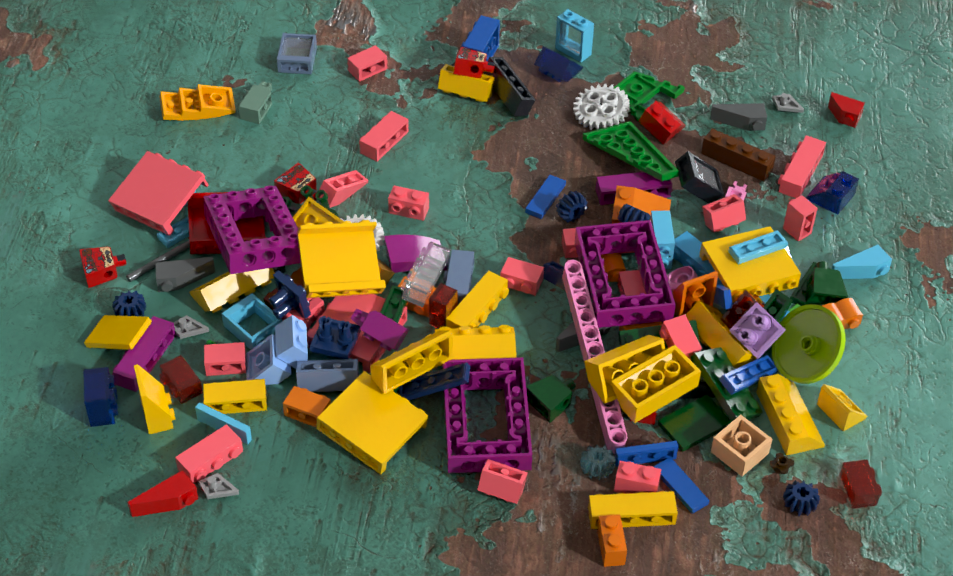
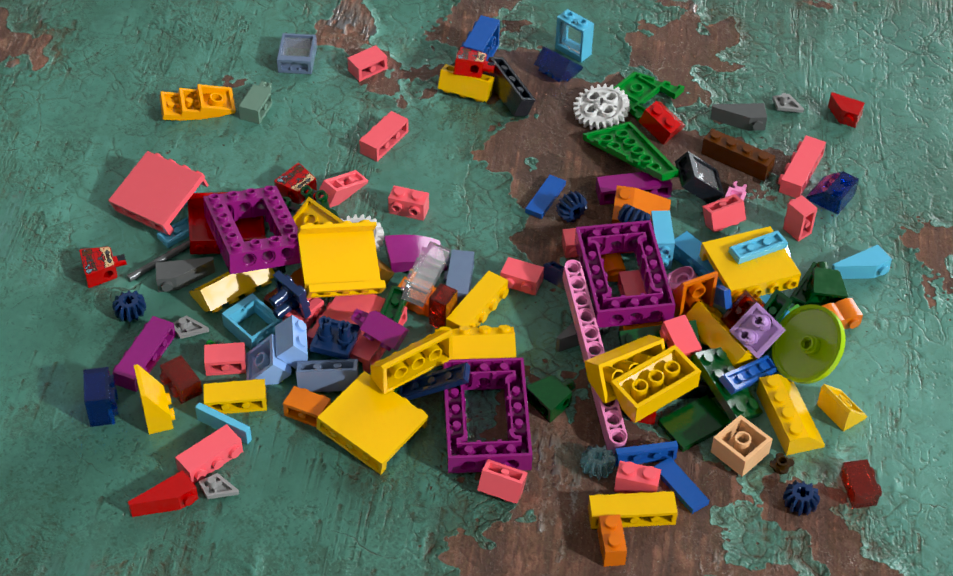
(117, 332): yellow tile -> none

